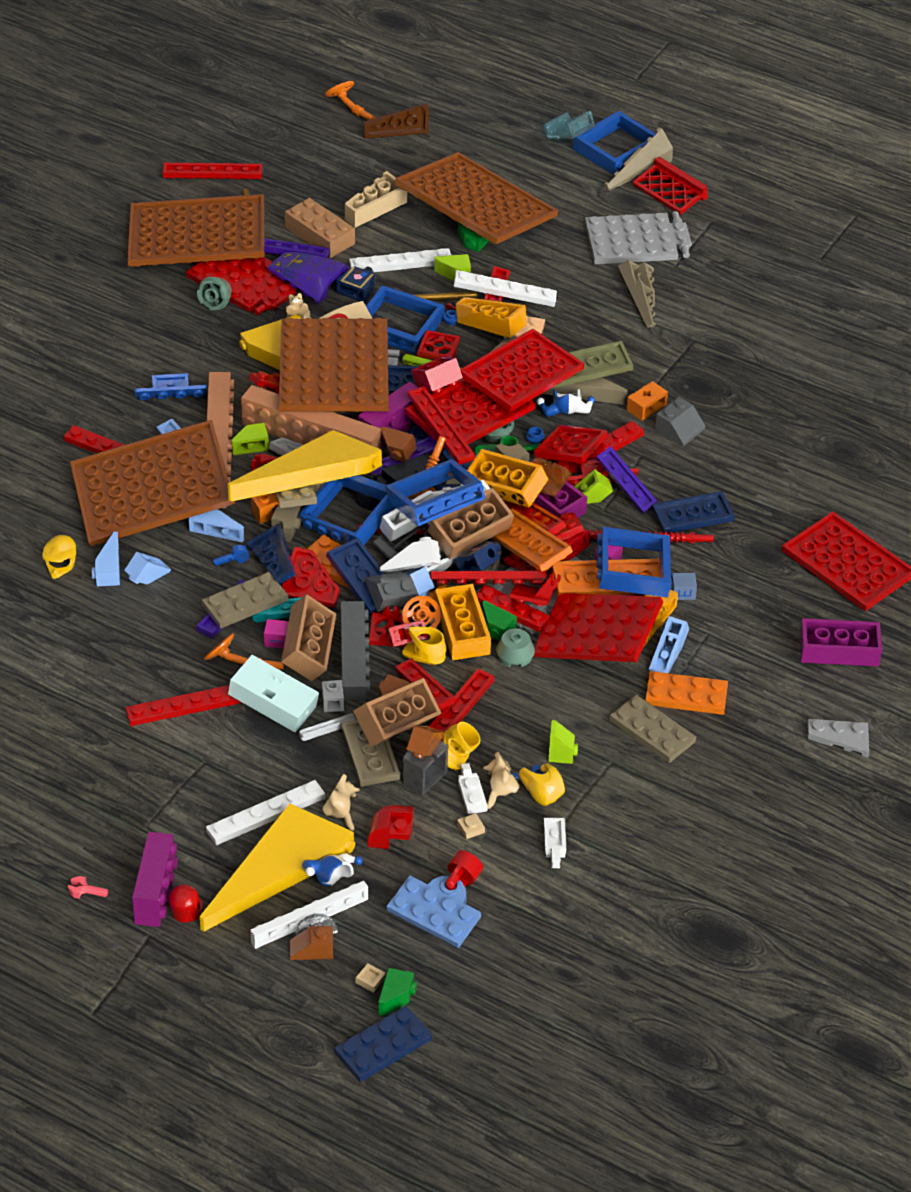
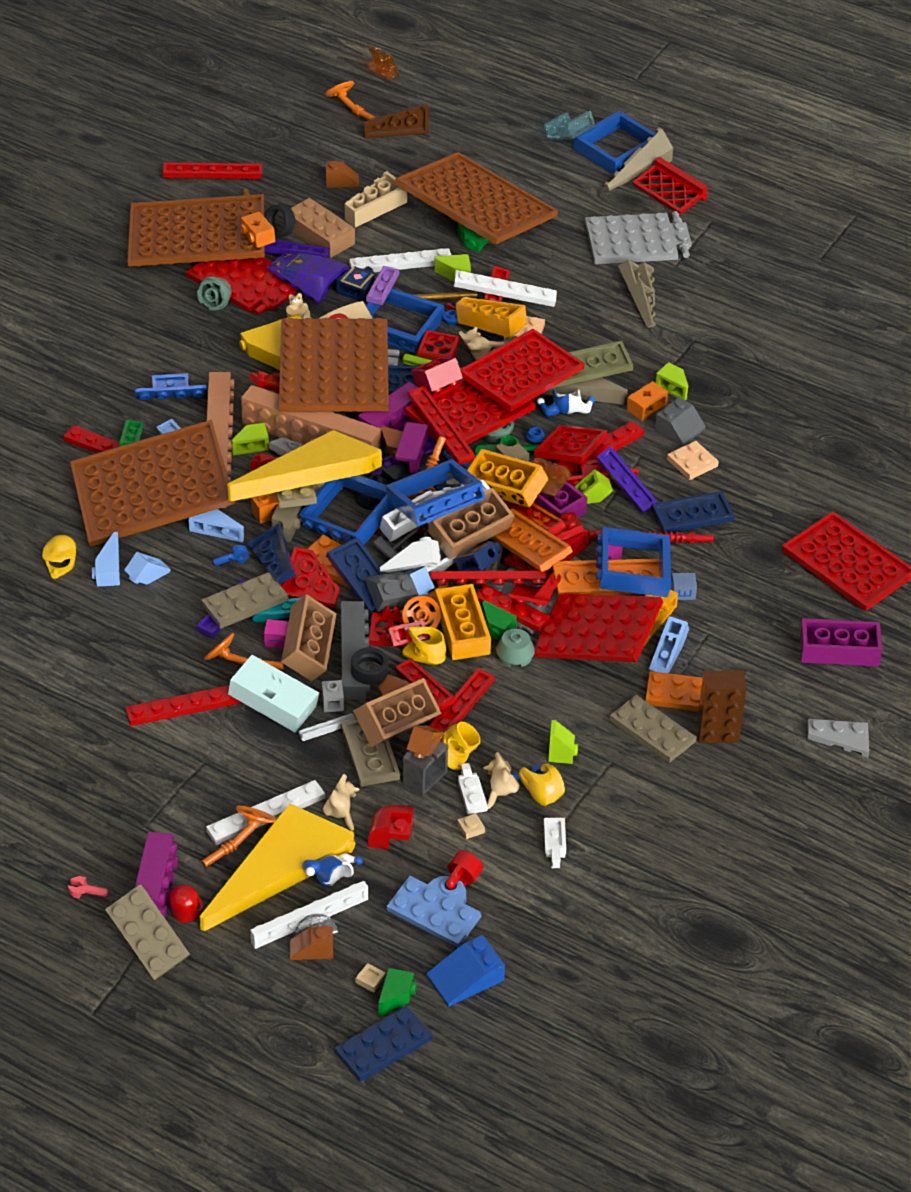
(131, 432): none -> green plate
(147, 932): none -> dark tan plate
(254, 818): none -> orange dish
(257, 229): none -> orange brick
(289, 219): none -> black tyre
(340, 175): none -> dark orange slope
(367, 676): none -> black tyre
(382, 63): none -> clear orange hinge
(382, 285): none -> medium lavender tile
(412, 445): none -> magenta panel
(467, 971): none -> blue slope
(477, 344): none -> tan animal
(673, 380): none -> lime slope
(692, 460): none -> light nougat plate
(721, 706): none -> reddish brown brick

